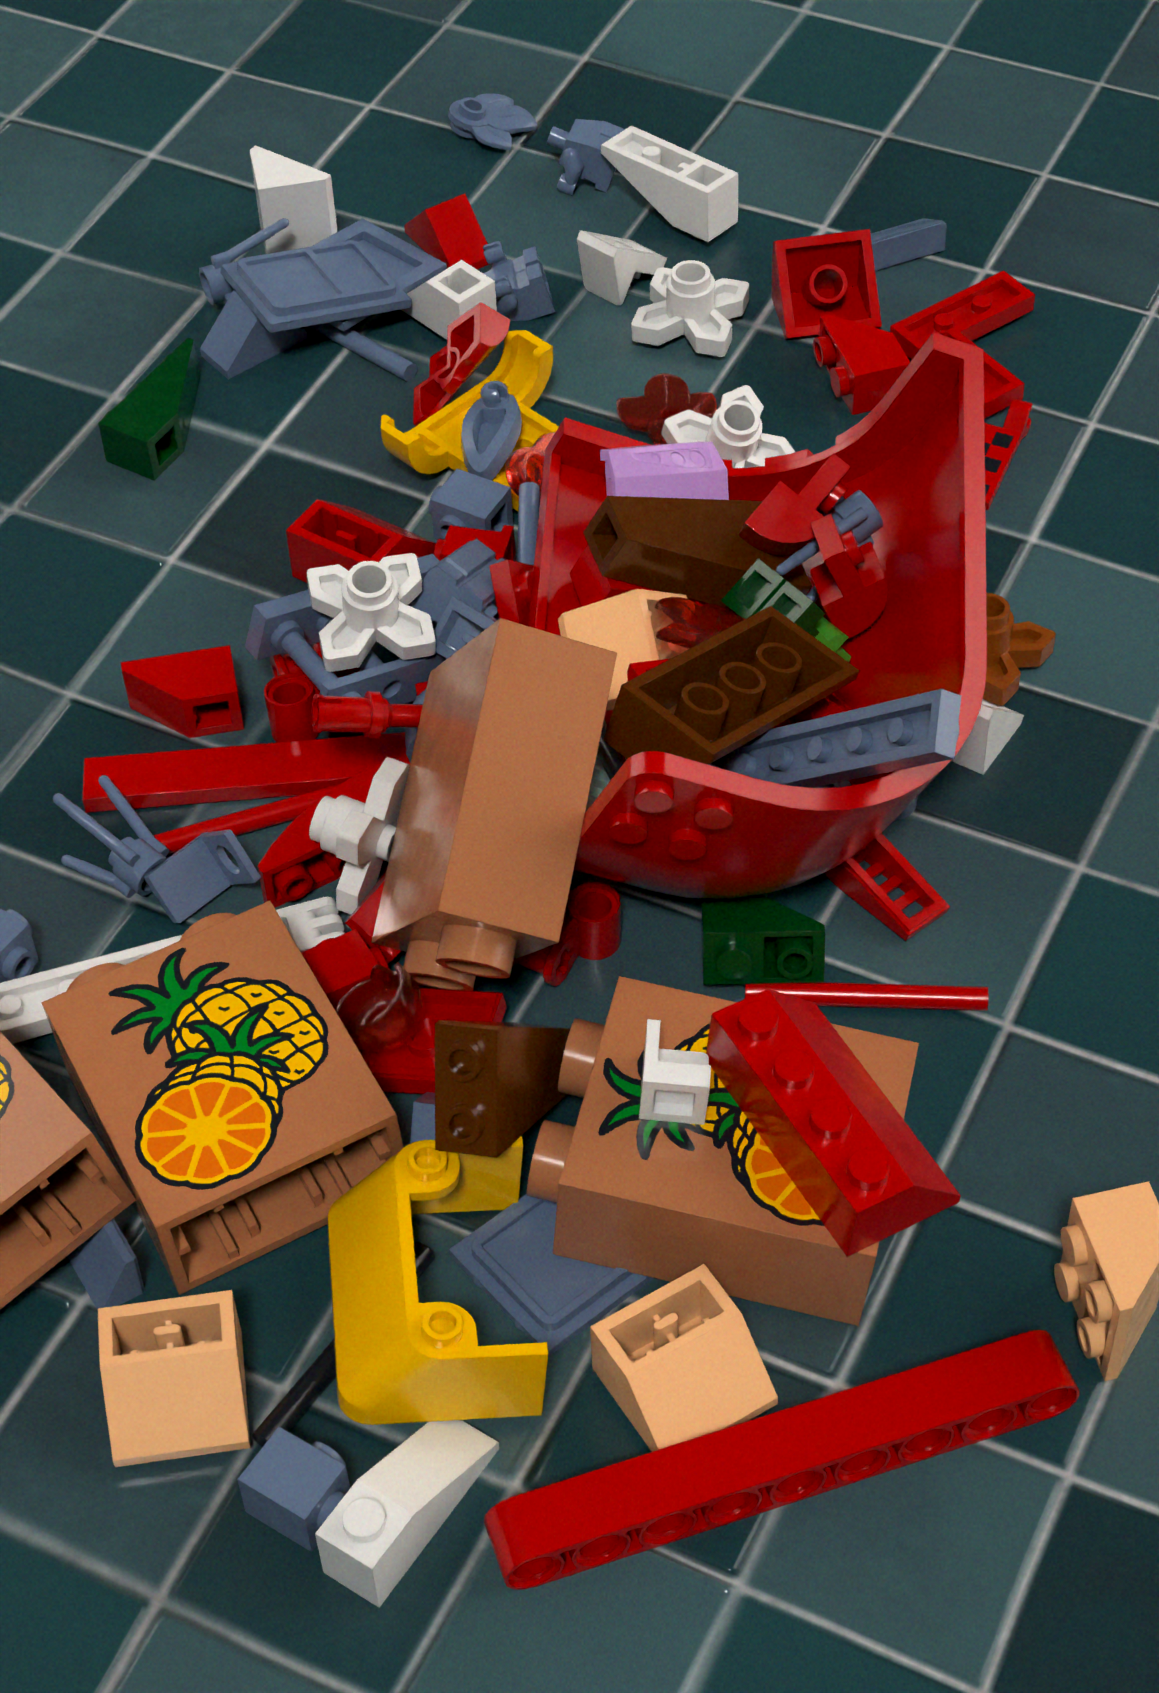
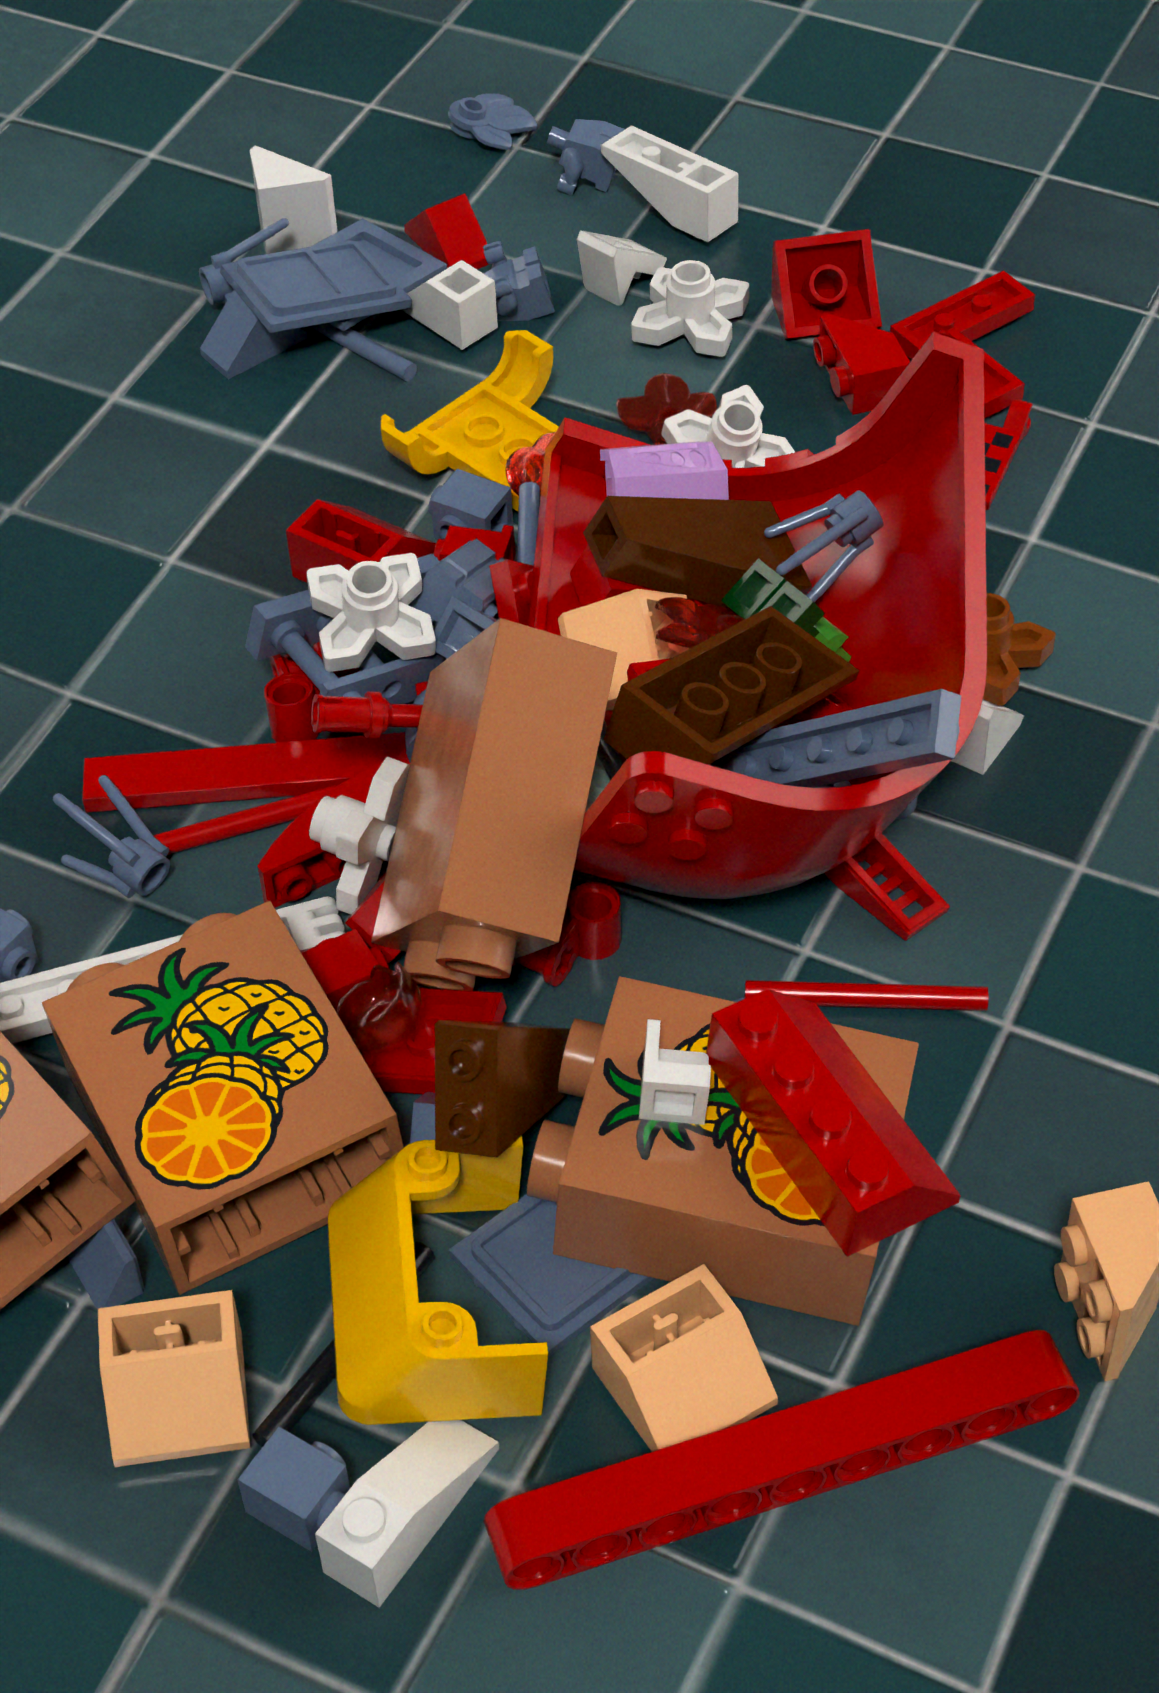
(154, 419): dark green slope -> none
(186, 691): red slope -> none
(200, 873): sand blue bracket -> none
(469, 343): red slope -> none
(490, 430): sand blue arm -> none
(759, 942): dark green slope -> none
(784, 518): red brick -> none
(849, 579): red brick -> none
(908, 242): sand blue slope -> none

